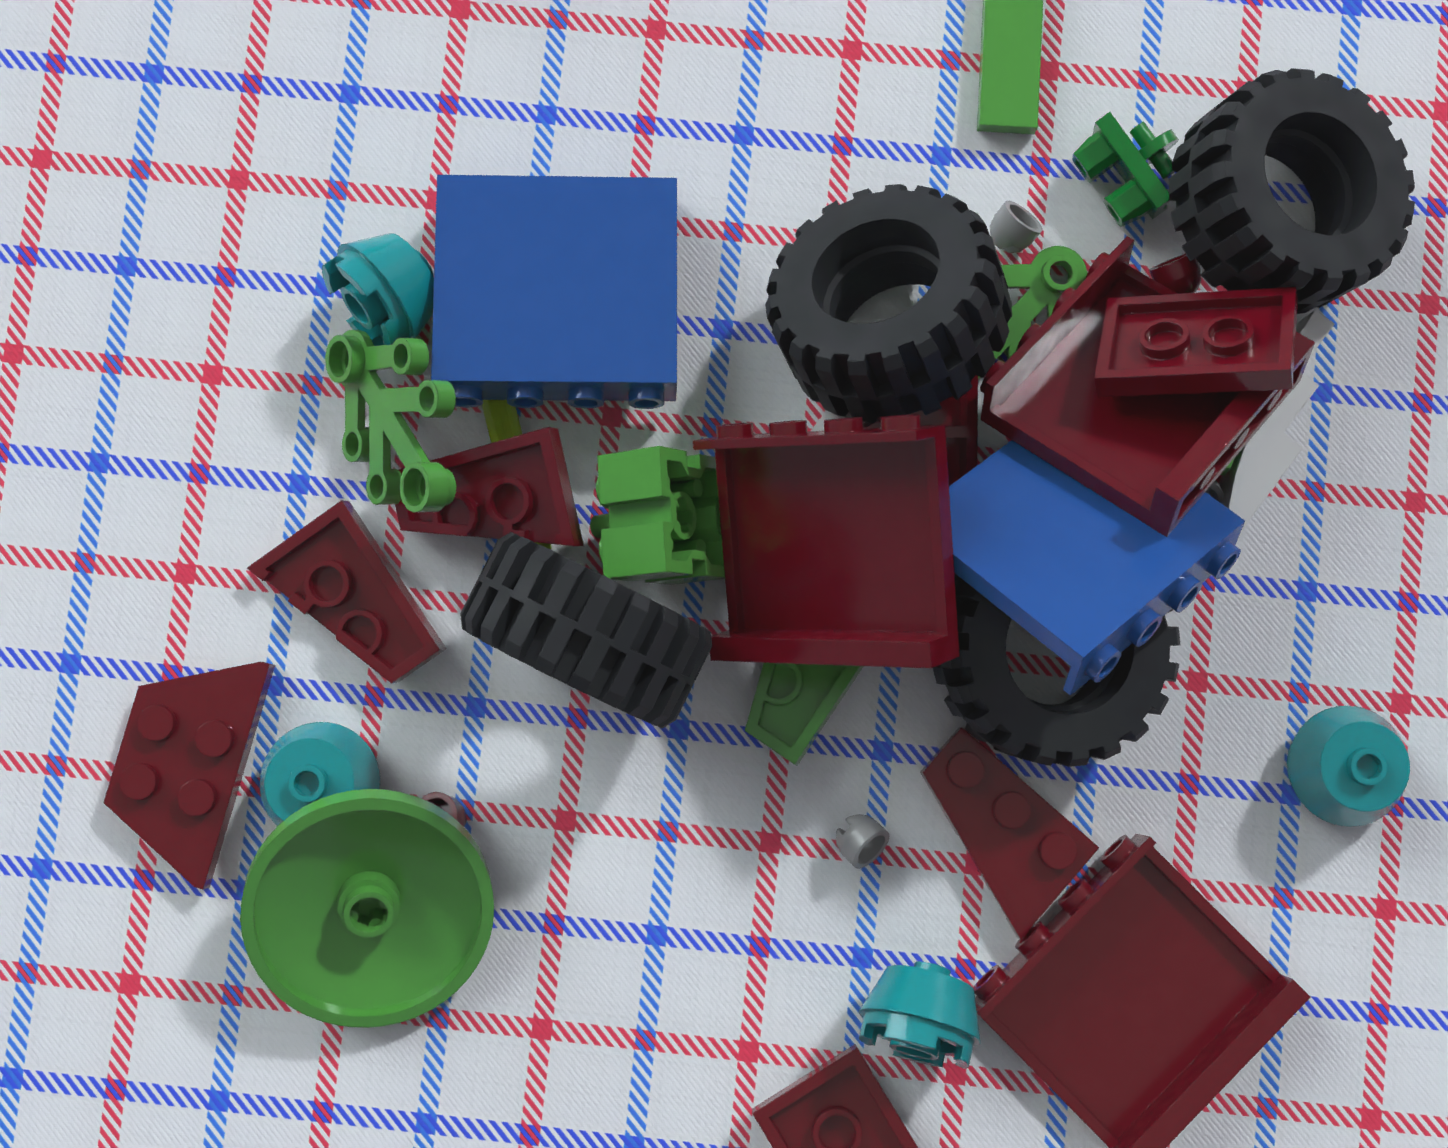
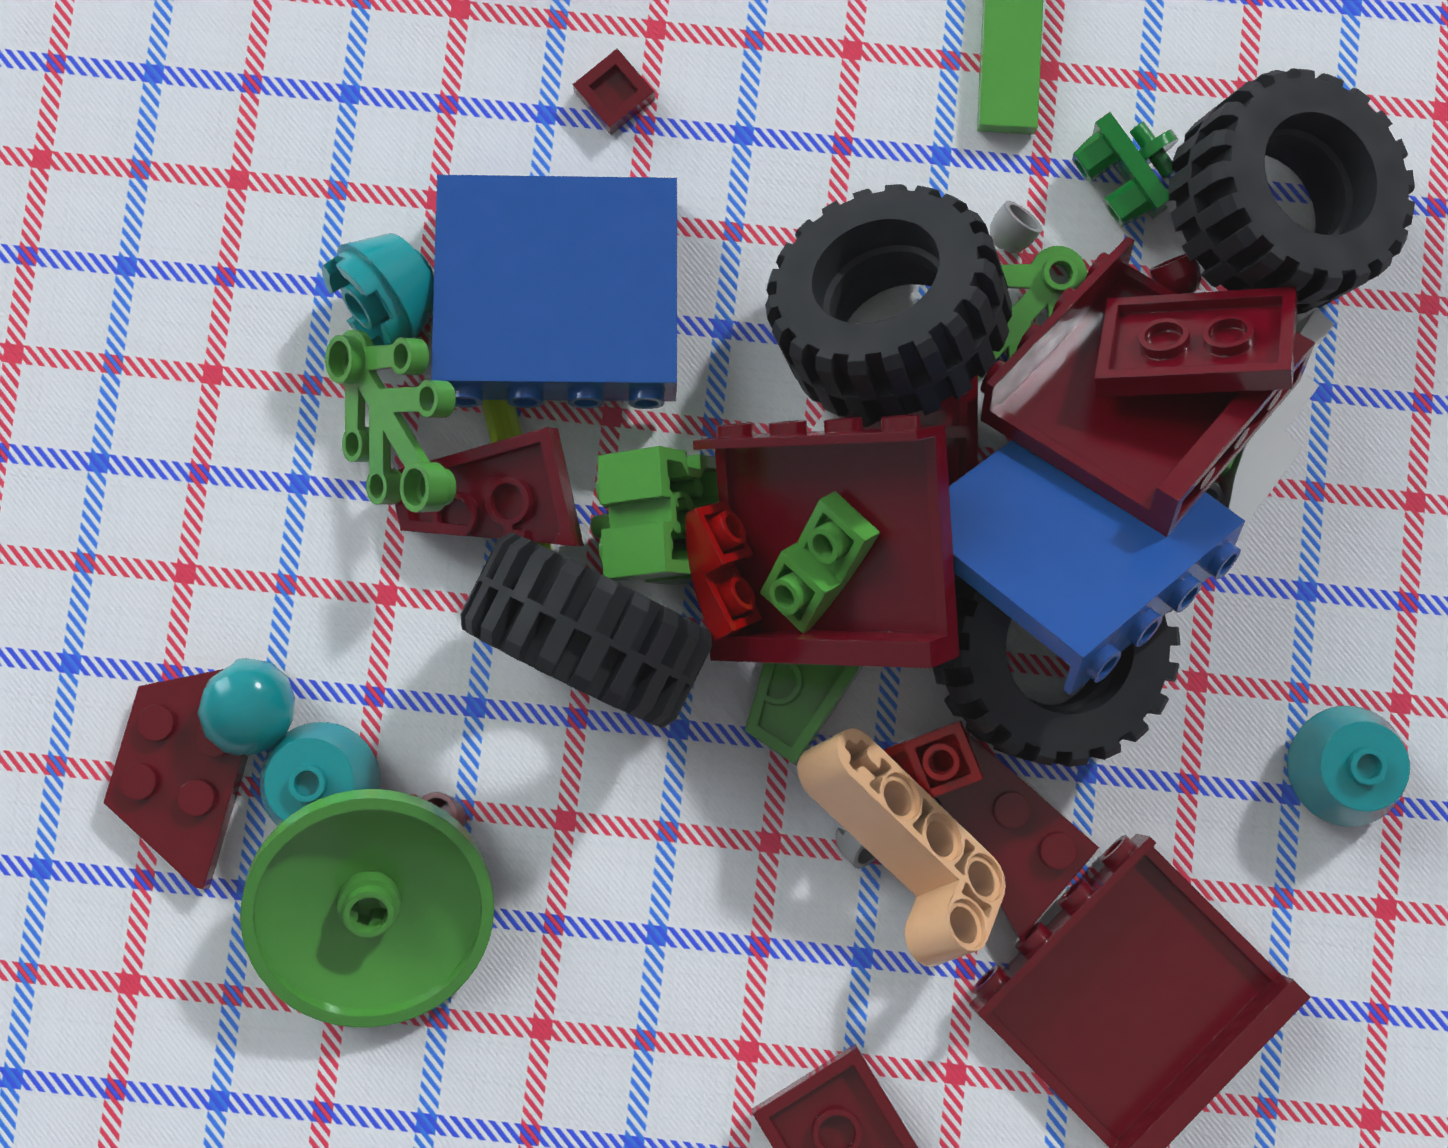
(247, 707): none -> teal hair
(353, 591): dark red wing -> none
(614, 91): none -> dark red tile
(714, 547): none -> red slope
(821, 562): none -> bright green slope
(914, 838): none -> light nougat beam
(922, 1014): teal cone -> none
(938, 759): none -> red slope

